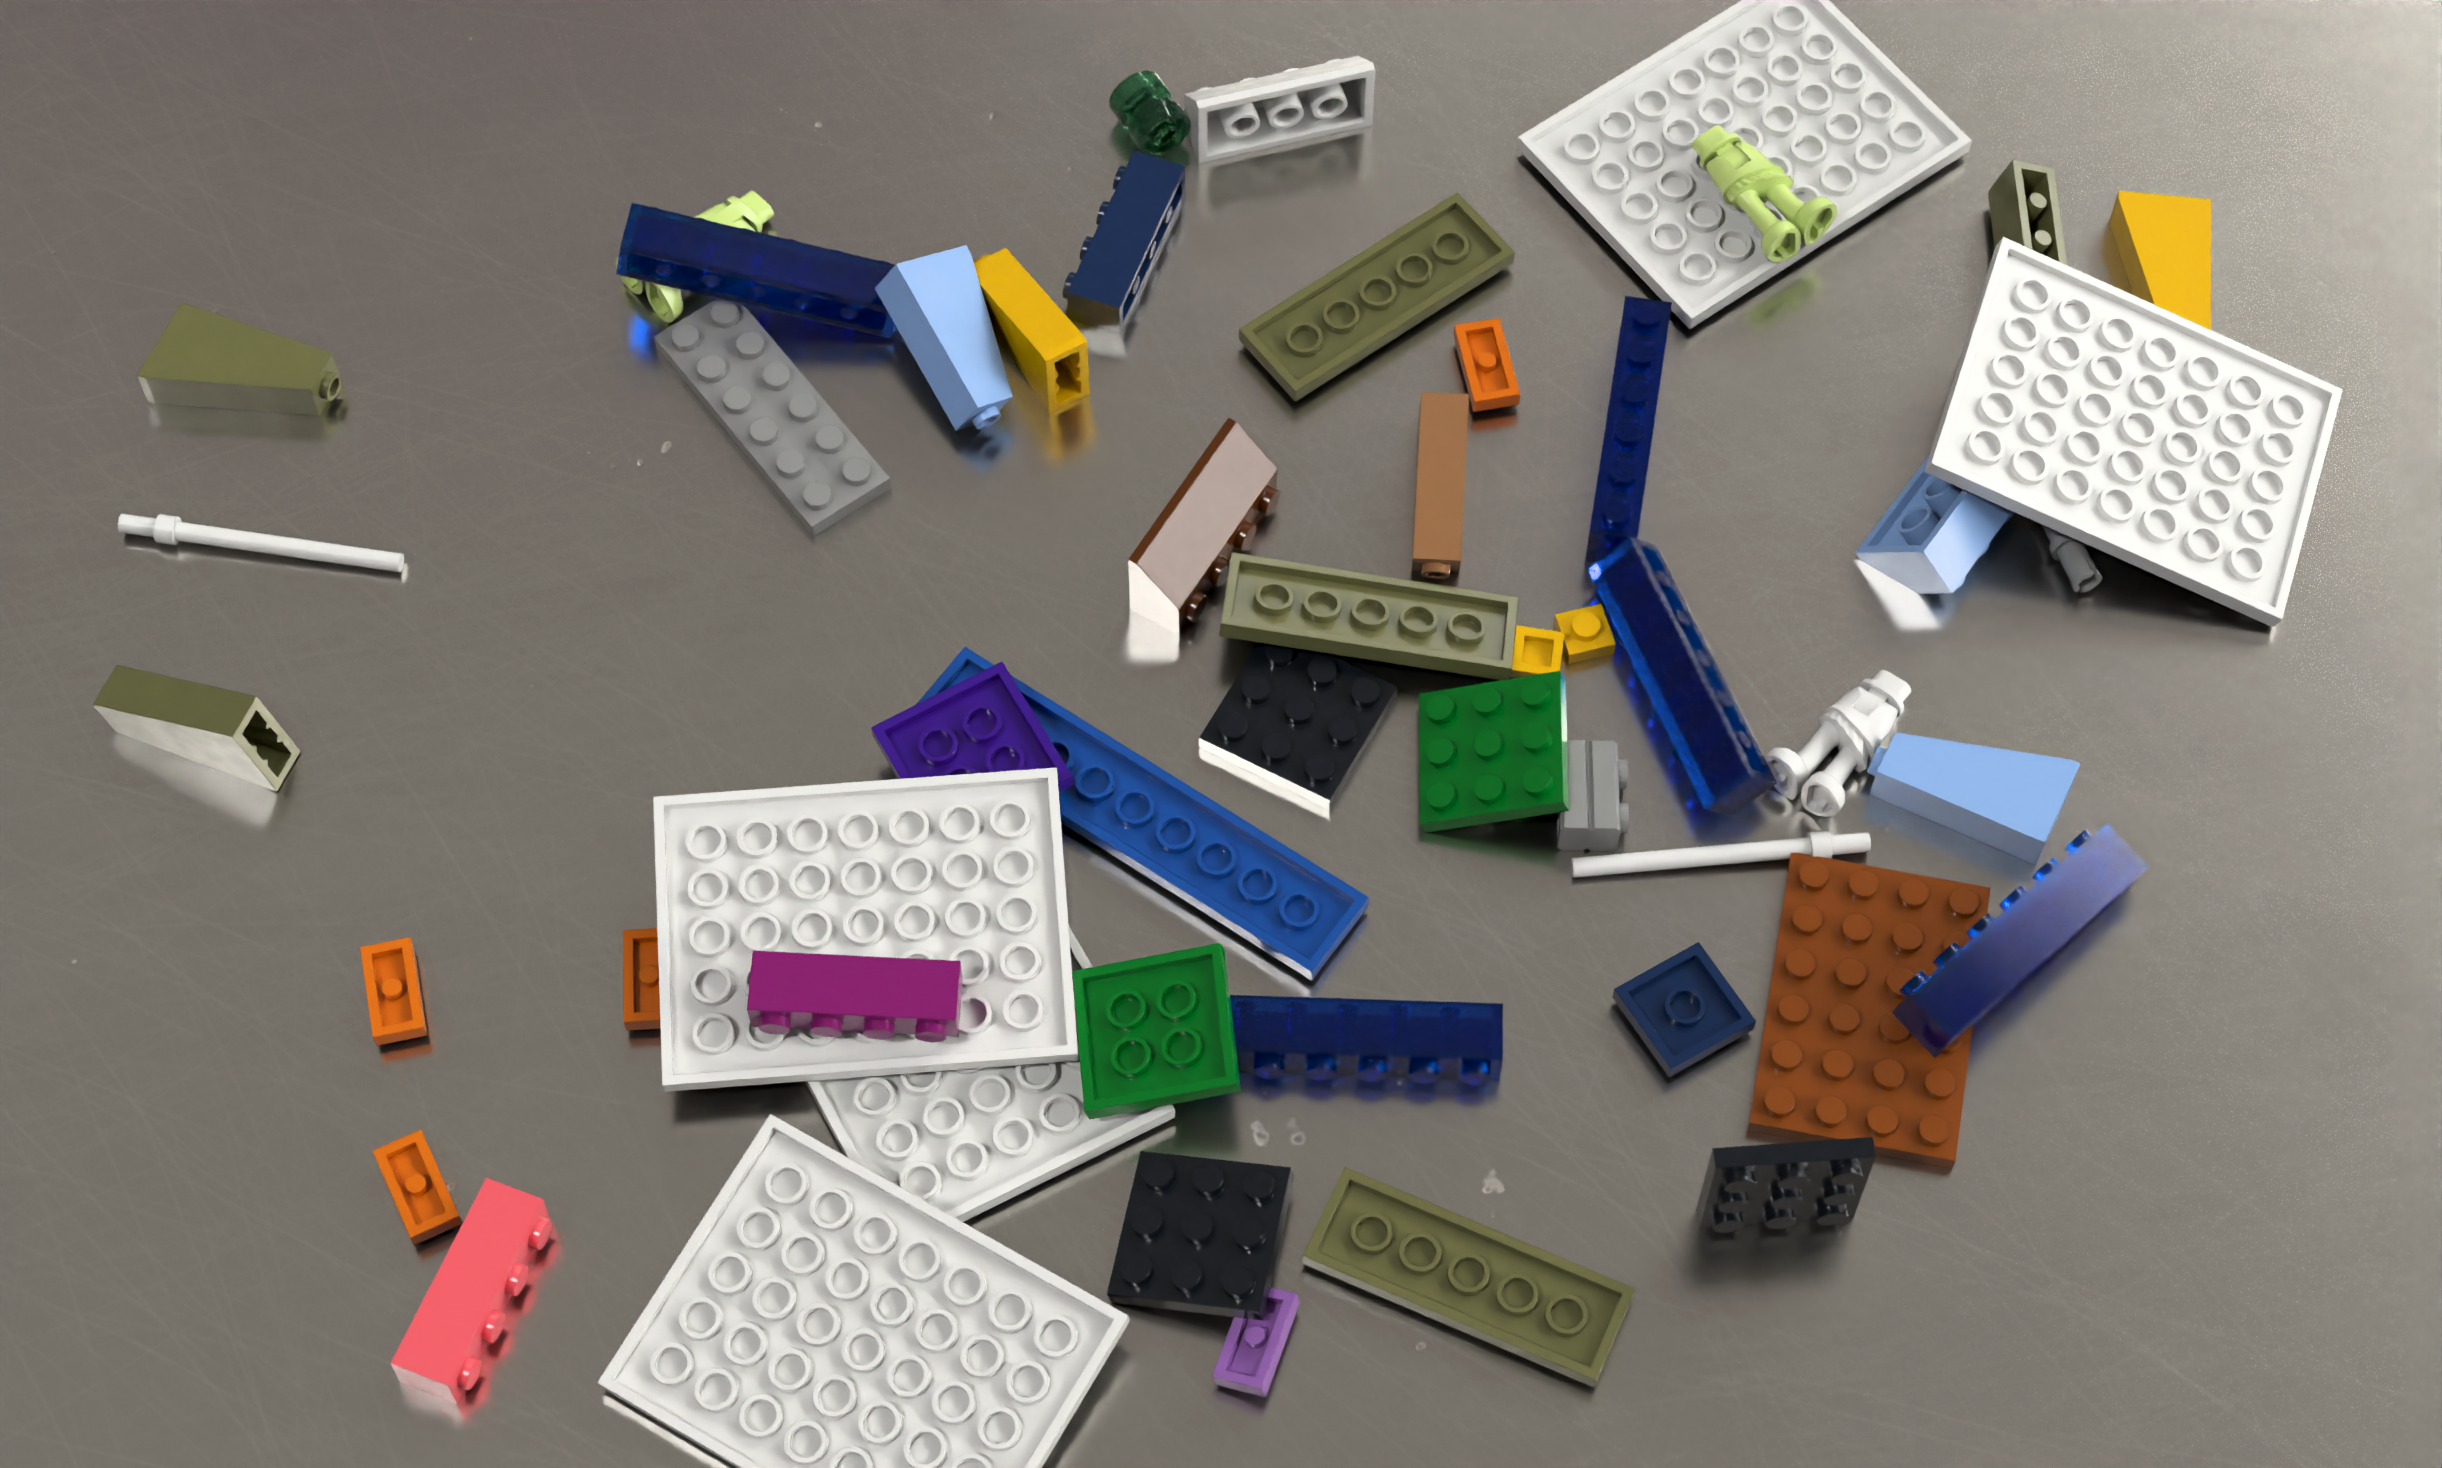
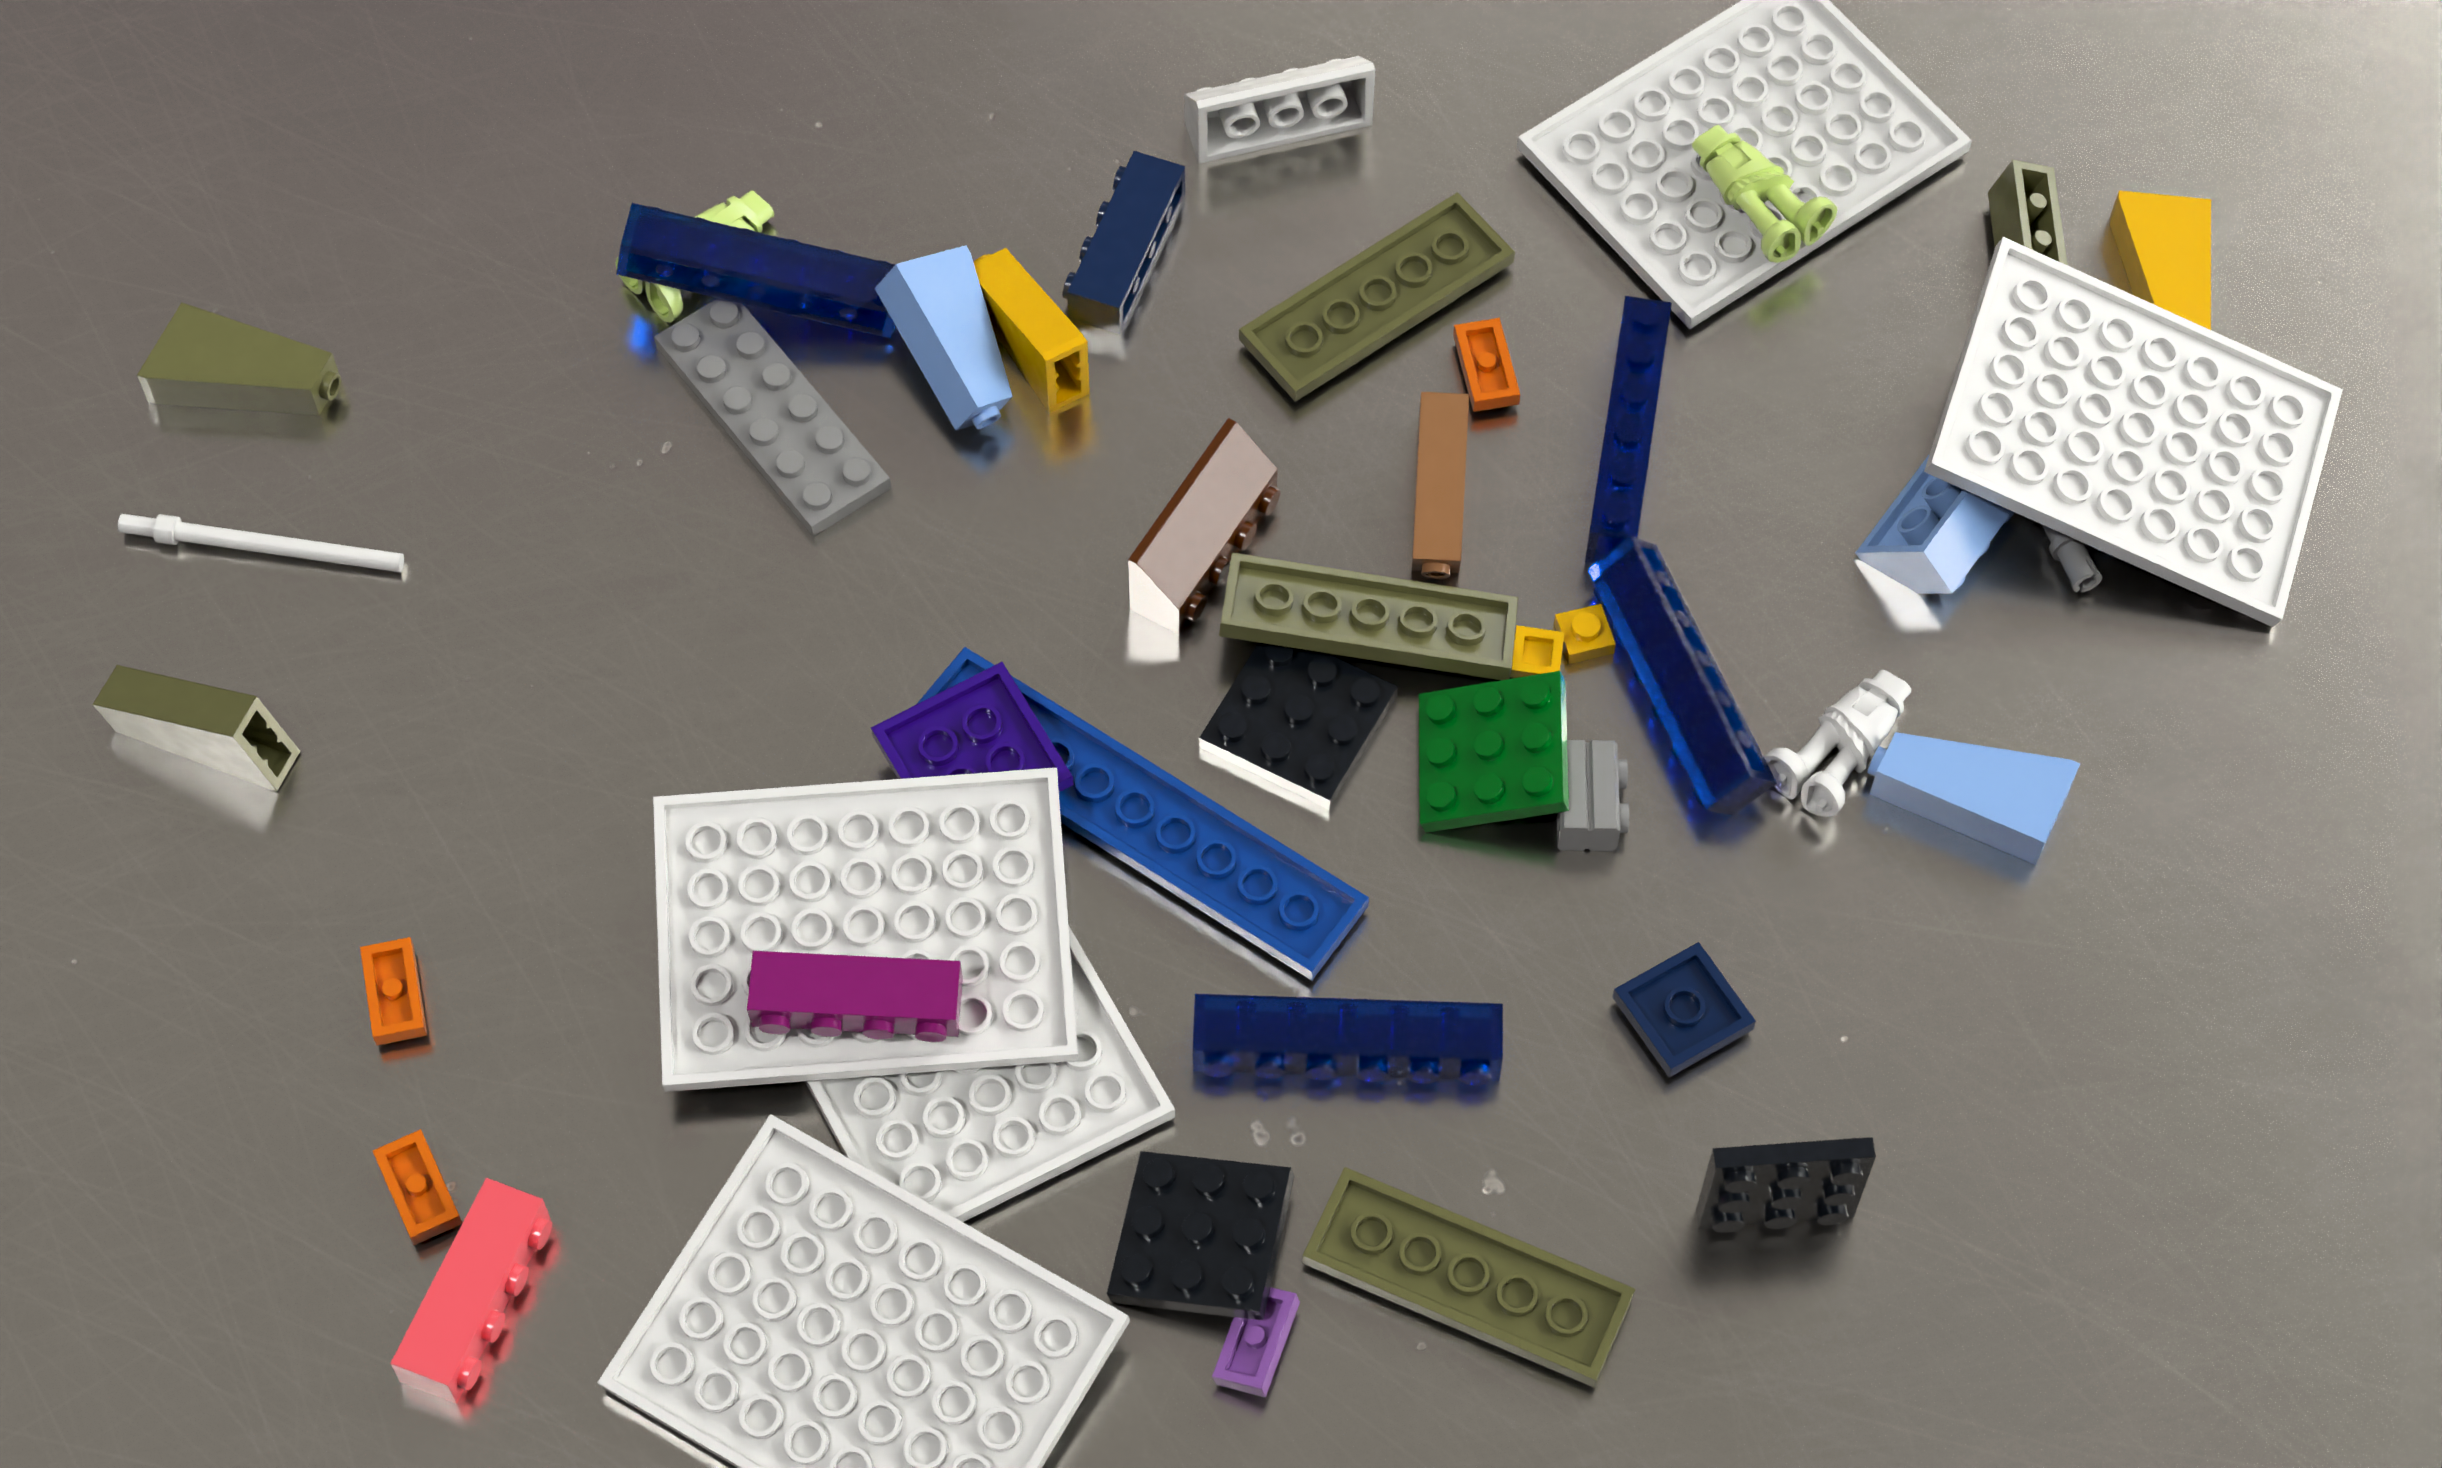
(641, 979): orange plate -> none
(1149, 114): clear green wheel -> none
(1155, 1031): green plate -> none
(1815, 844): white bar -> none
(1829, 1043): dark orange plate -> none
(2018, 940): clear blue brick -> none

